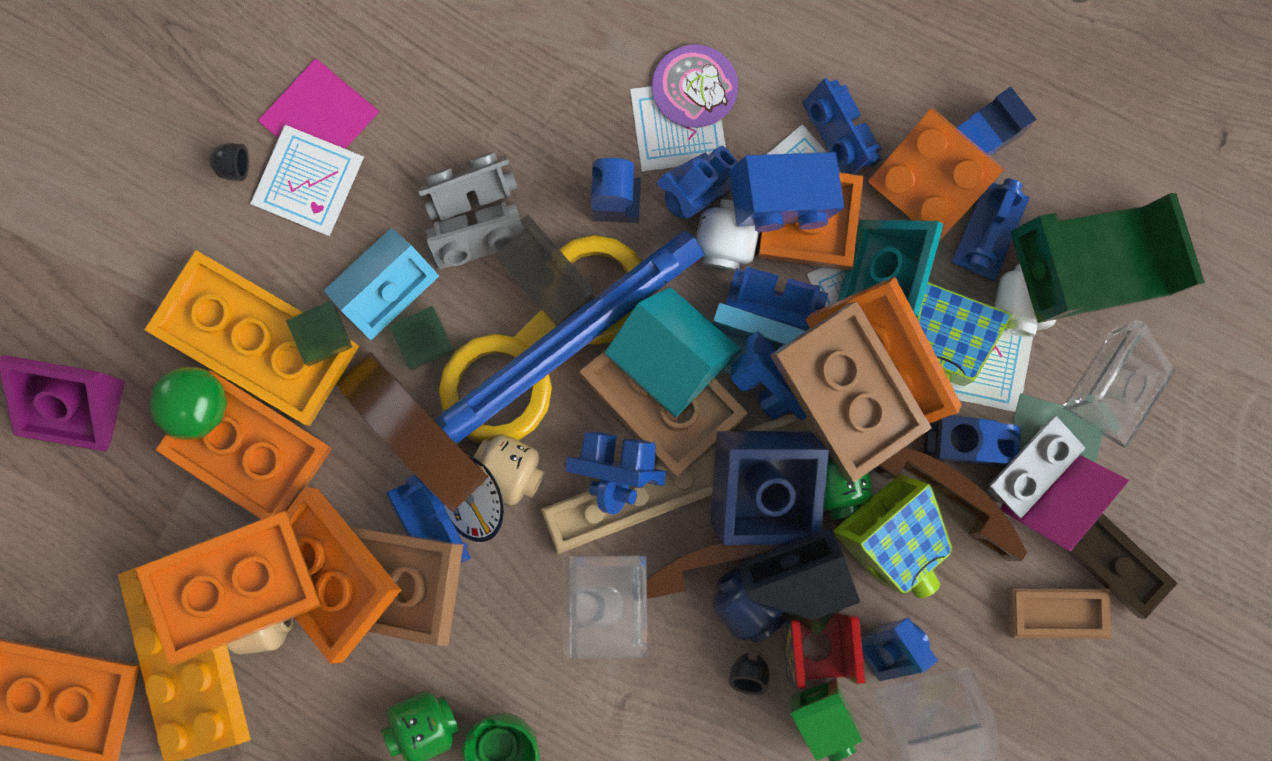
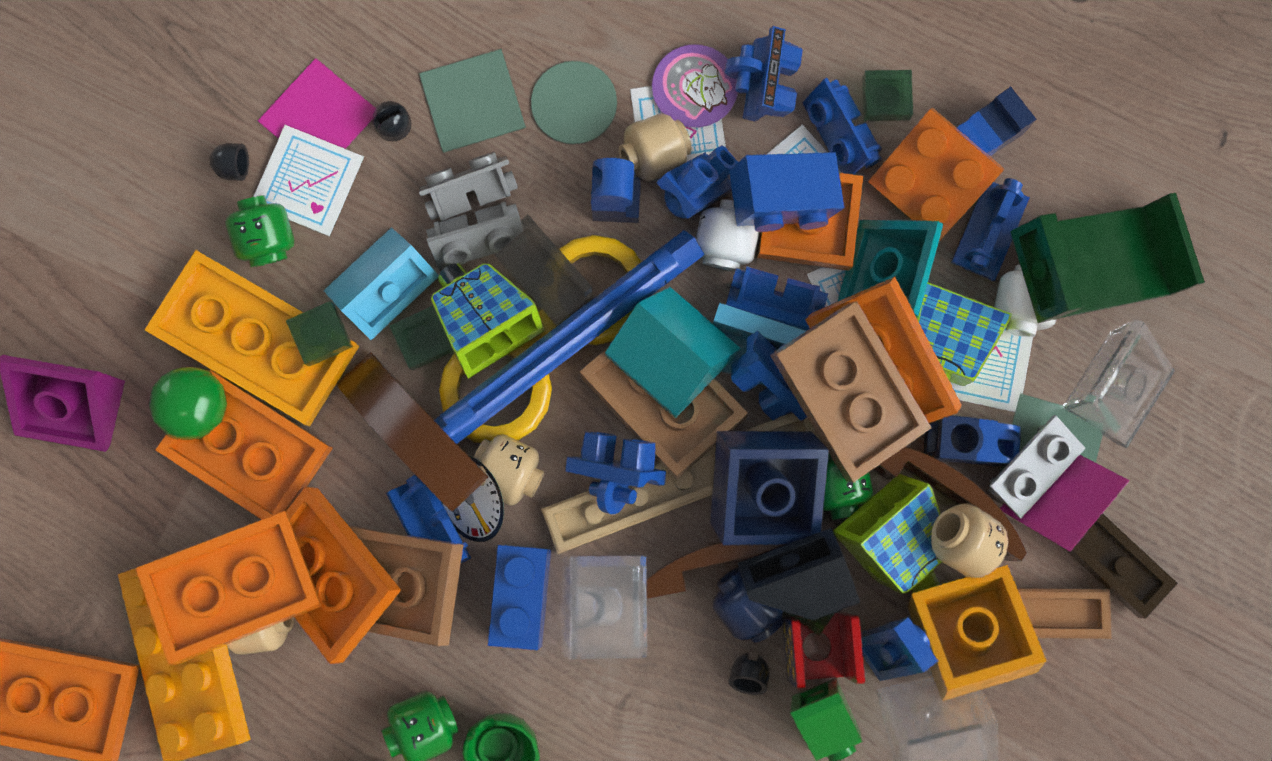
(259, 231): none -> green head
(394, 127): none -> black hinge
(472, 100): none -> sand green sticker
(483, 315): none -> torso
(519, 597): none -> blue brick
(574, 102): none -> sand green sticker
(655, 146): none -> tan head
(759, 71): none -> blue hips
(887, 95): none -> clear green plate
(969, 540): none -> tan head
(977, 633): none -> light orange brick

